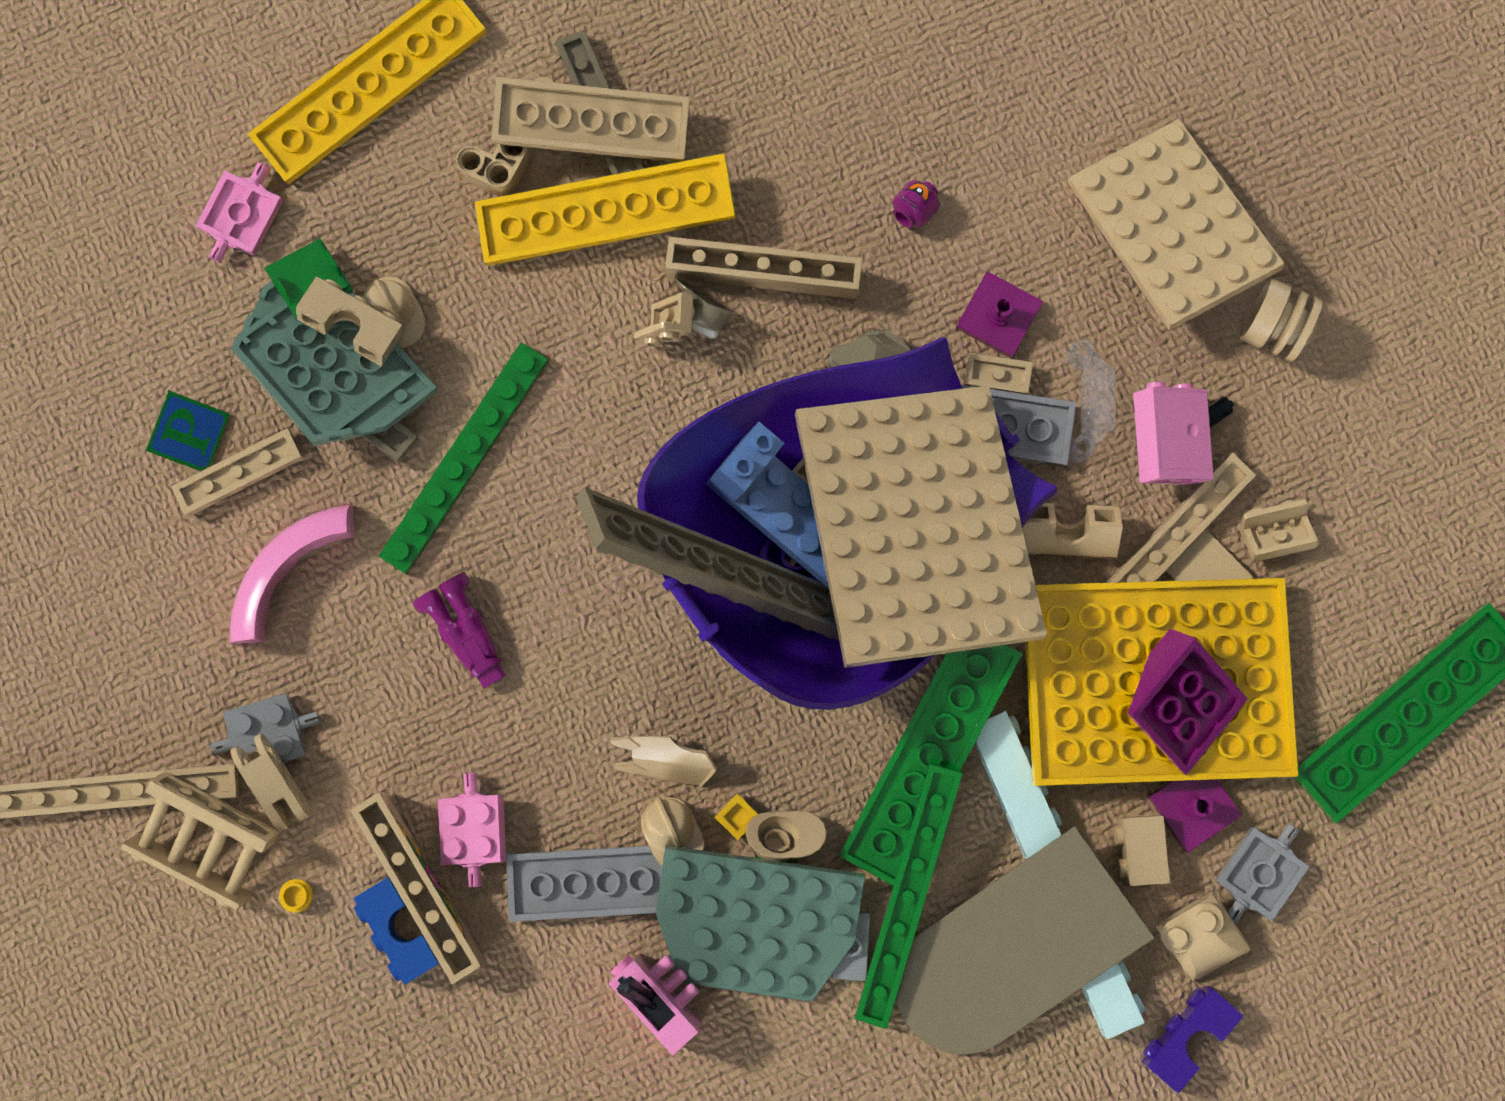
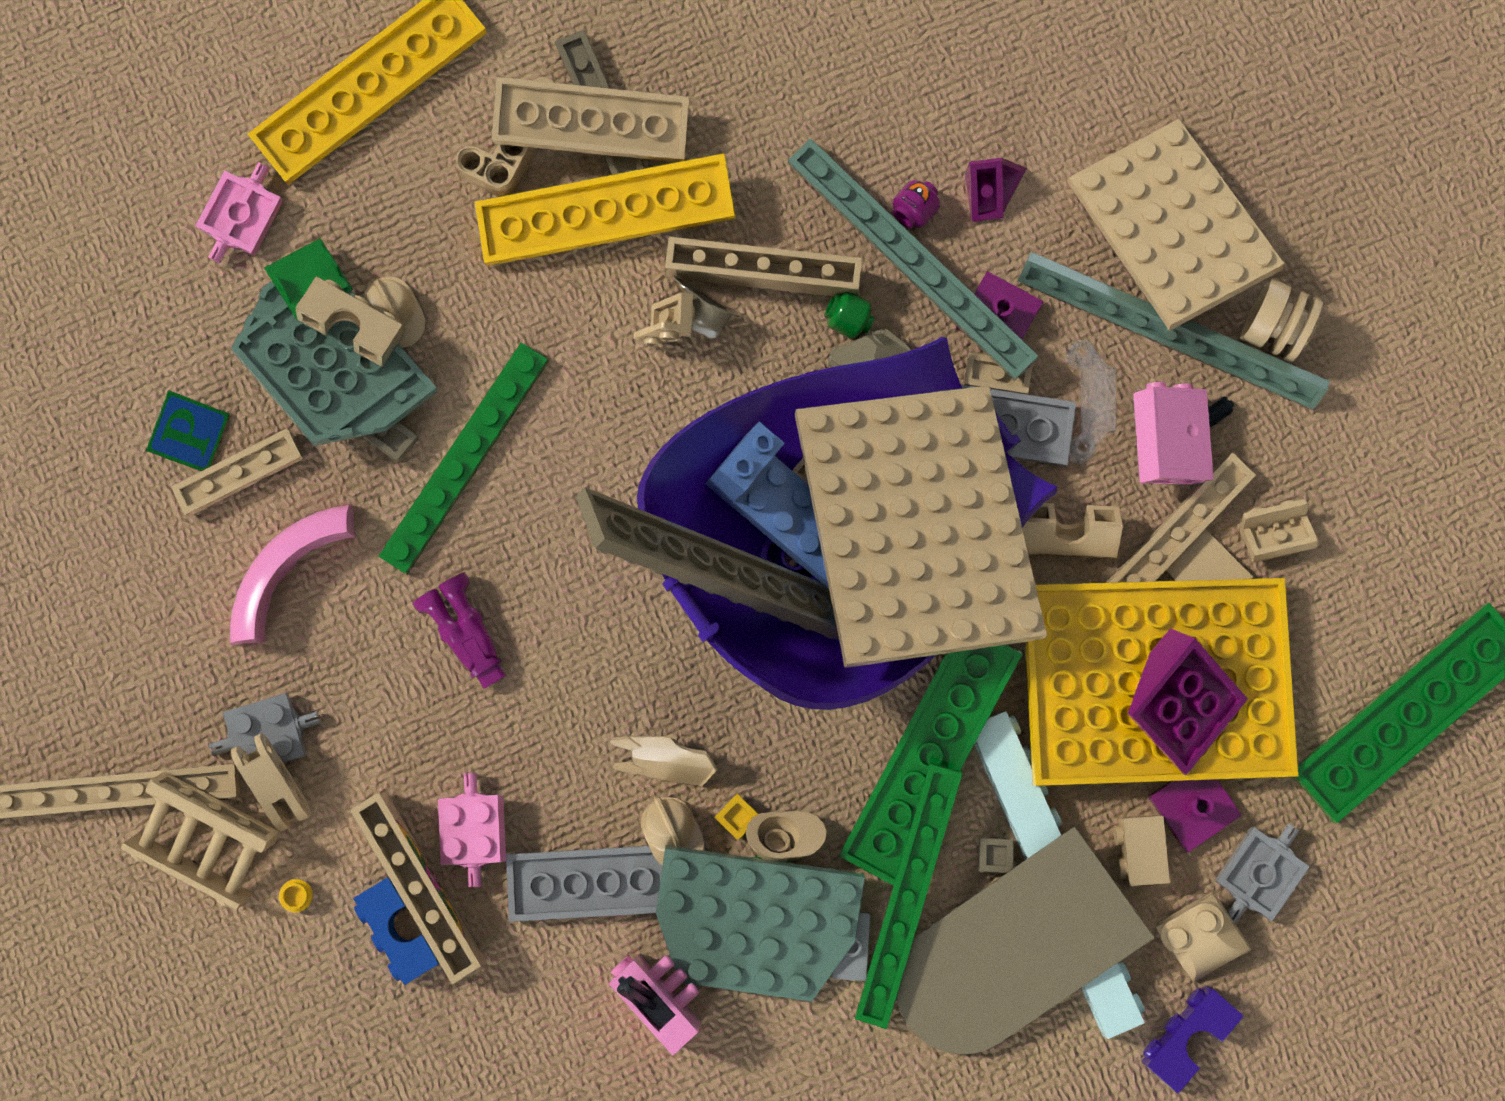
(849, 315): none -> green head
(913, 260): none -> sand green plate
(991, 187): none -> magenta slope
(995, 855): none -> dark tan plate
(1187, 338): none -> sand green plate

